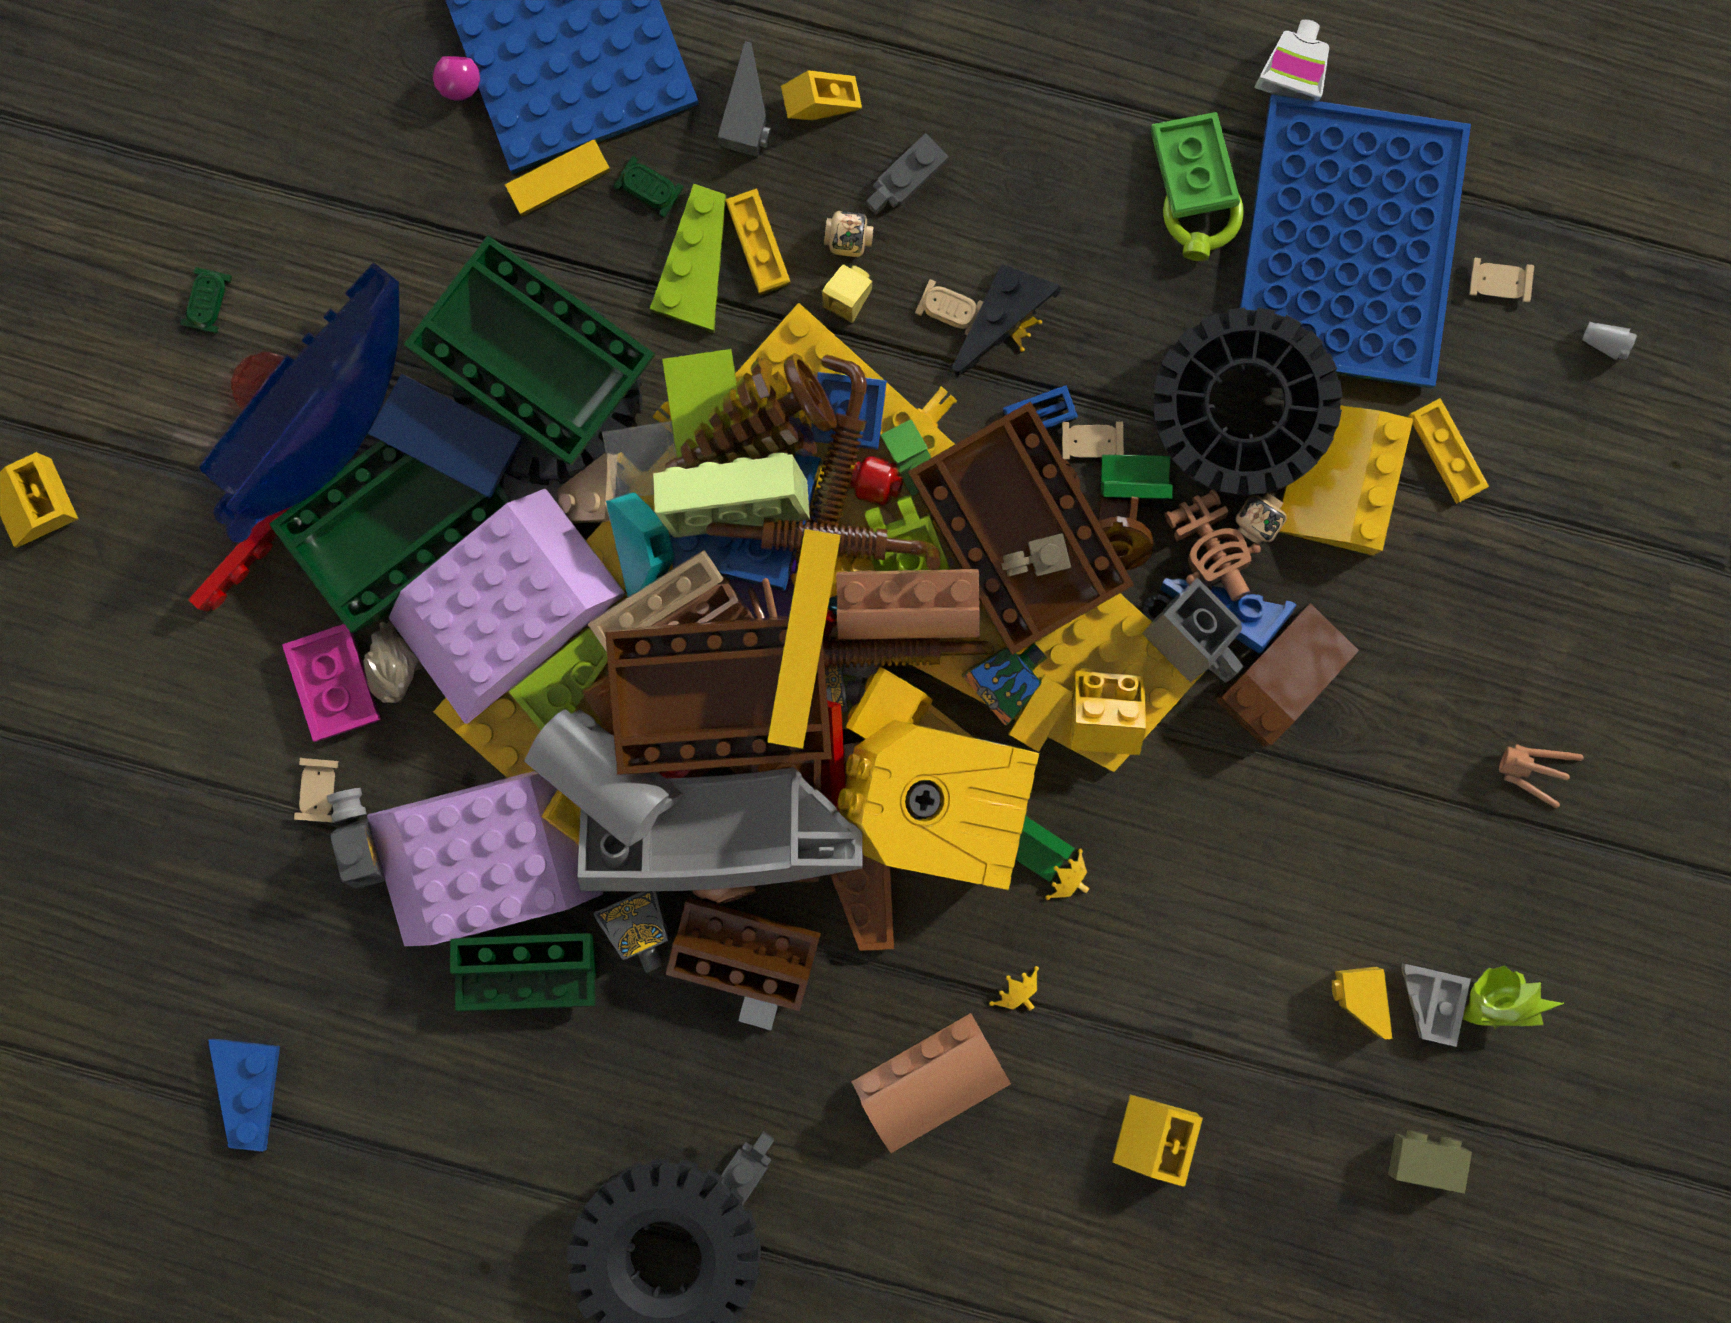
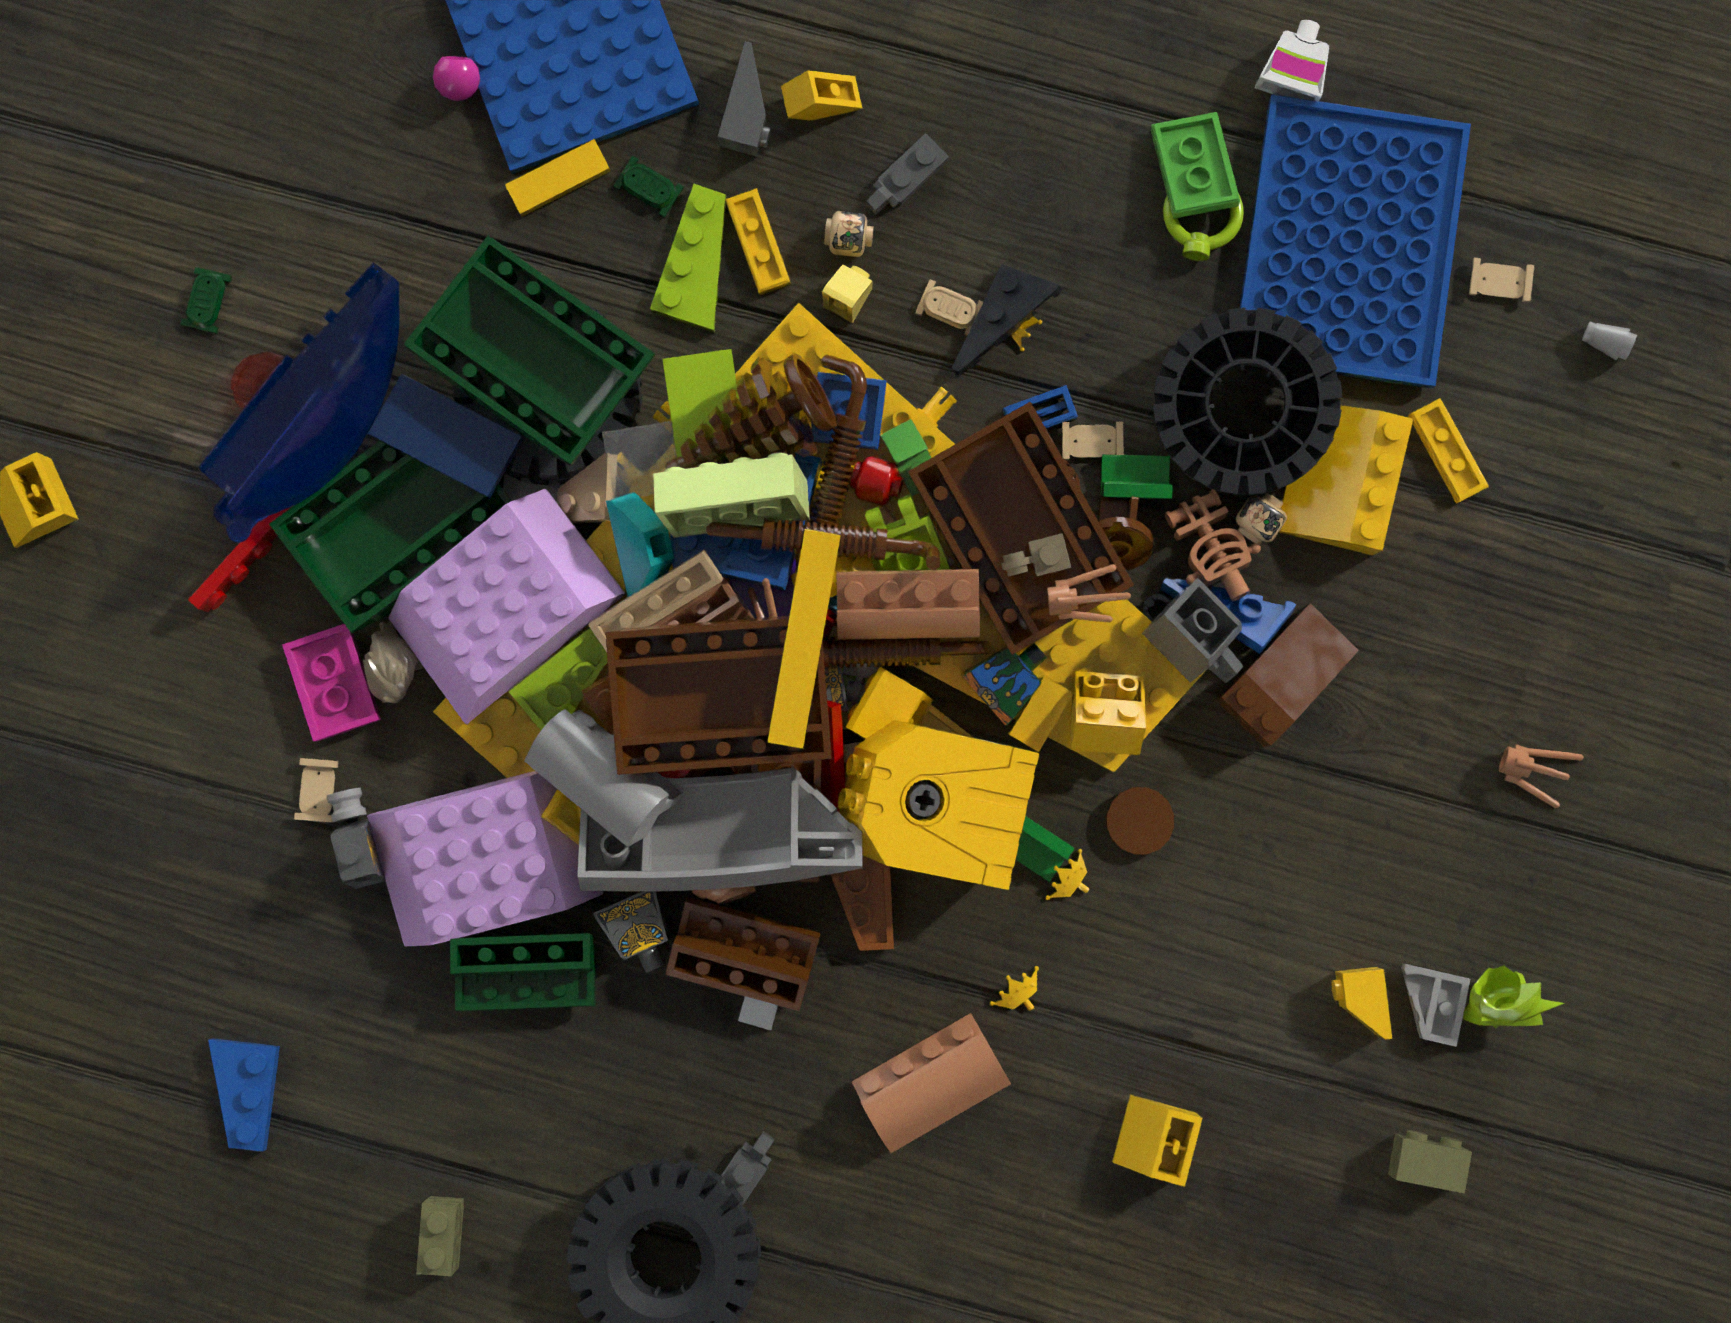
(440, 1236): none -> olive brick
(1063, 600): none -> nougat plant
(1140, 820): none -> reddish brown tile

